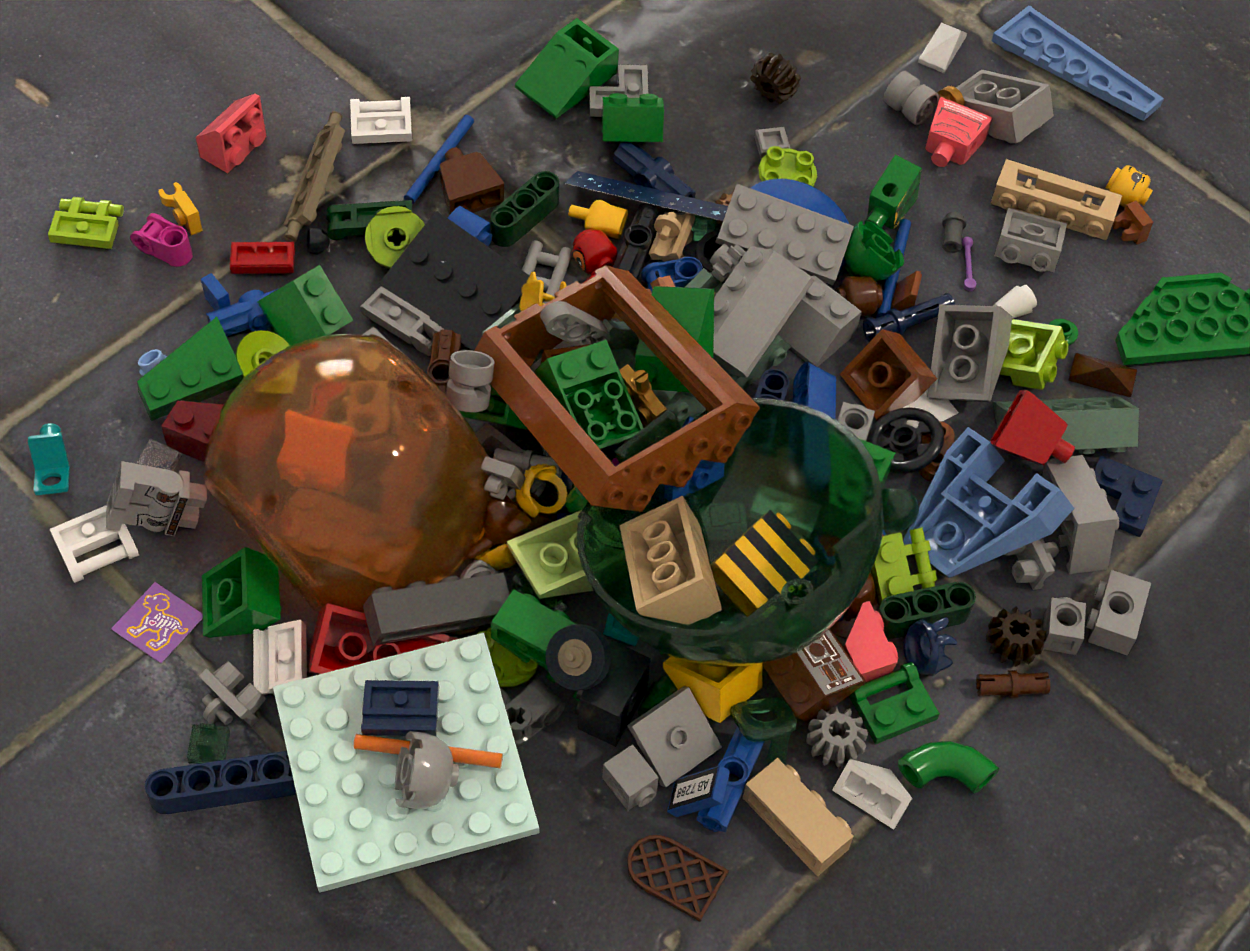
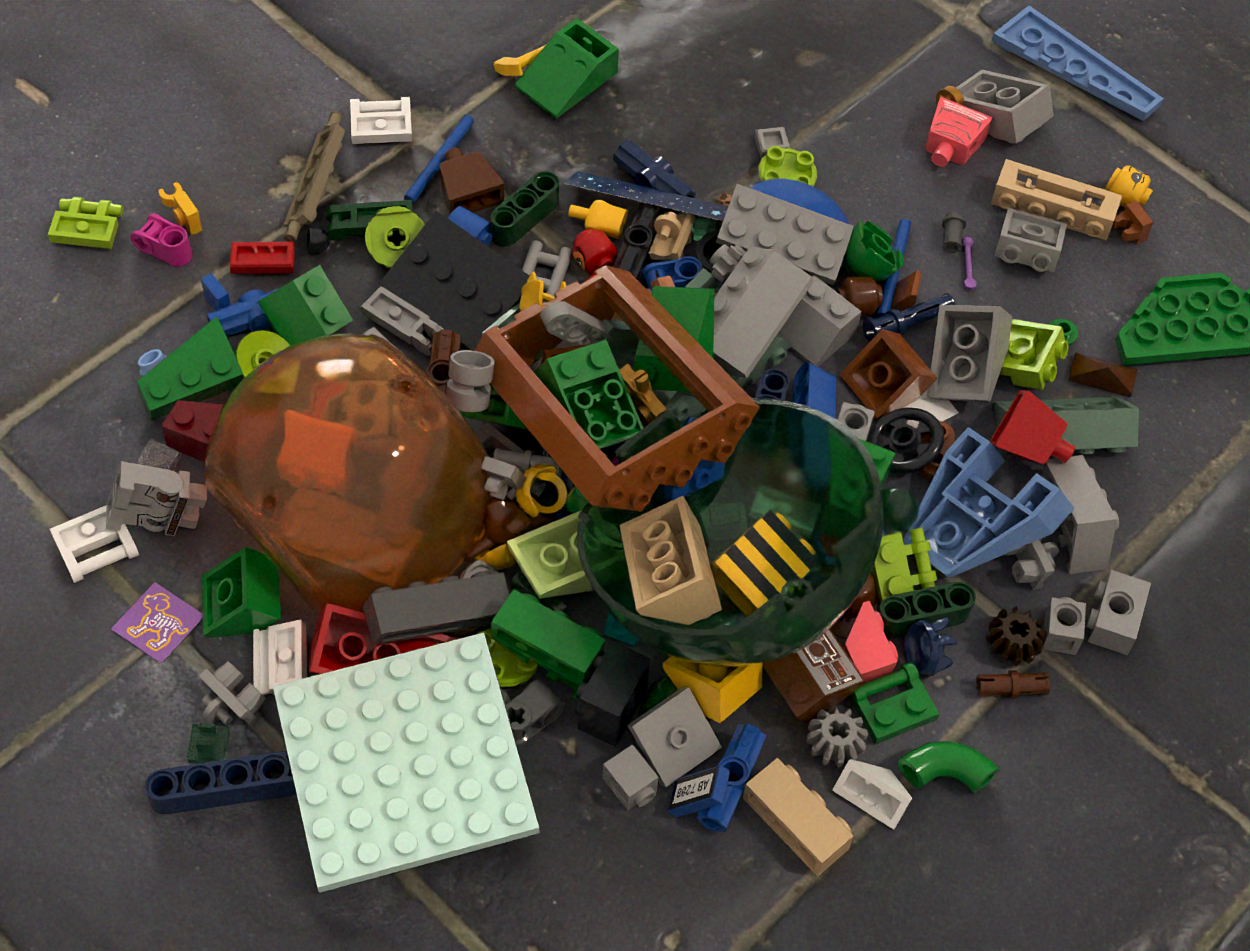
(49, 459): teal bracket -> none
(233, 134): coral slope -> none
(400, 707): dark blue plate -> none
(424, 771): light grey cylinder -> none
(460, 755): orange bar -> none
(513, 66): none -> yellow piece
(578, 657): black wheel -> none
(631, 82): light grey plate -> none
(632, 118): green slope -> none
(655, 891): reddish brown window -> none
(759, 731): clear green piece -> none
(775, 78): dark brown gear -> none
(894, 193): green torso -> none
(911, 98): light grey wheel -> none
(942, 47): white slope -> none
(1018, 301): white cone -> none
(1132, 488): dark blue plate -> none

